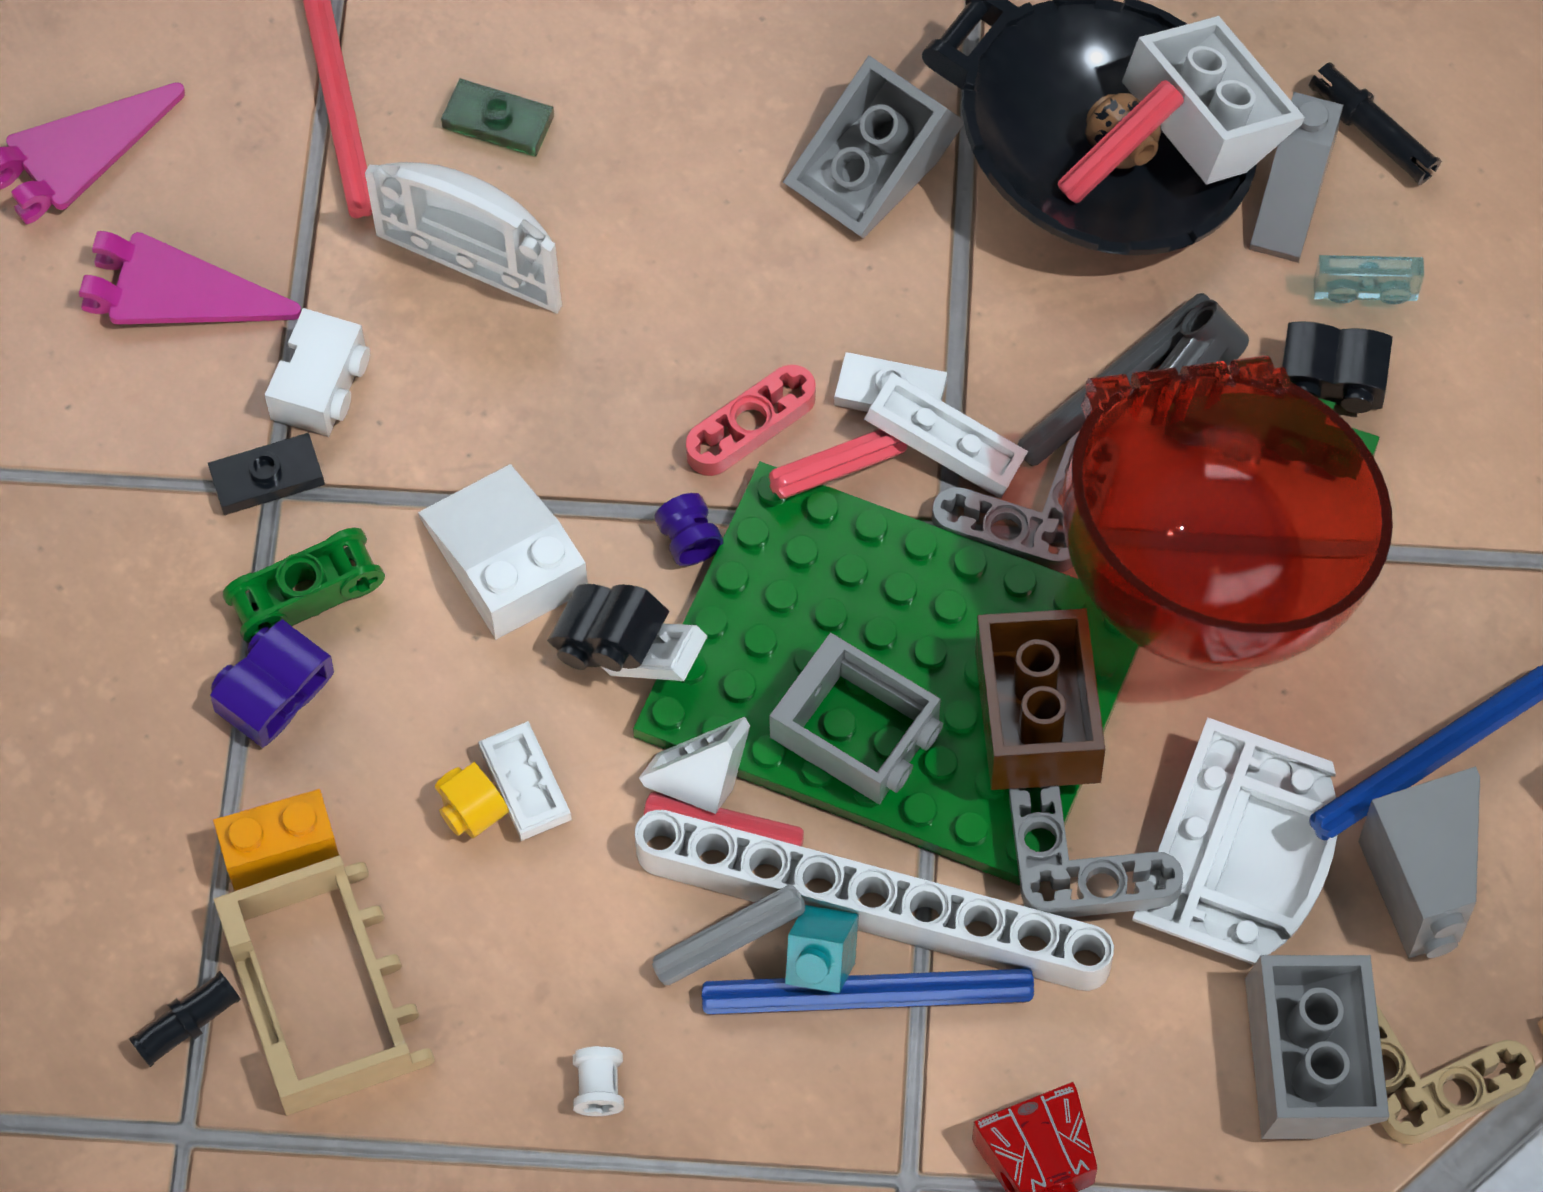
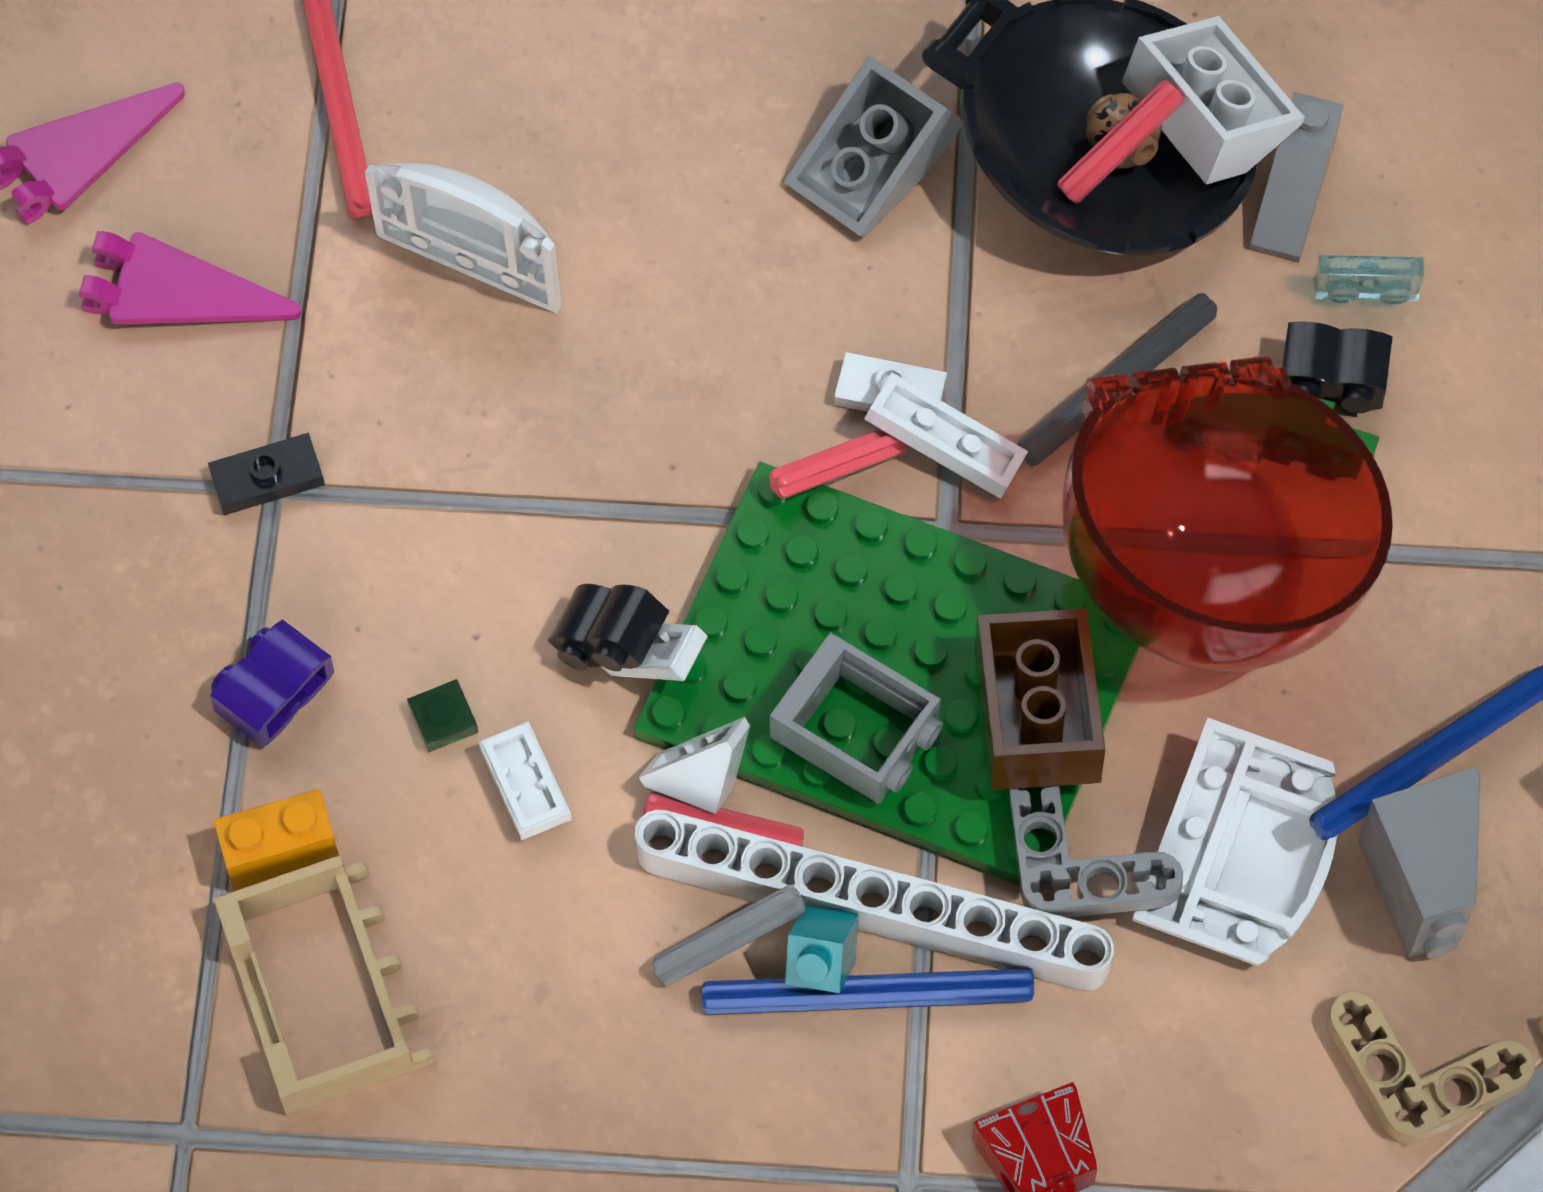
(185, 1019): black pin -> none
(317, 381): white brick -> none
(324, 563): green piece -> none
(442, 715): none -> clear green plate
(469, 800): yellow plate -> none
(497, 117): clear green plate -> none
(506, 550): white slope -> none
(598, 1081): white bush -> none
(687, 526): dark purple wheel -> none
(771, 387): coral beam -> none
(1036, 527): light grey beam -> none
(1207, 338): dark grey piece -> none
(1315, 1045): light grey slope -> none
(1375, 123): black pin -> none

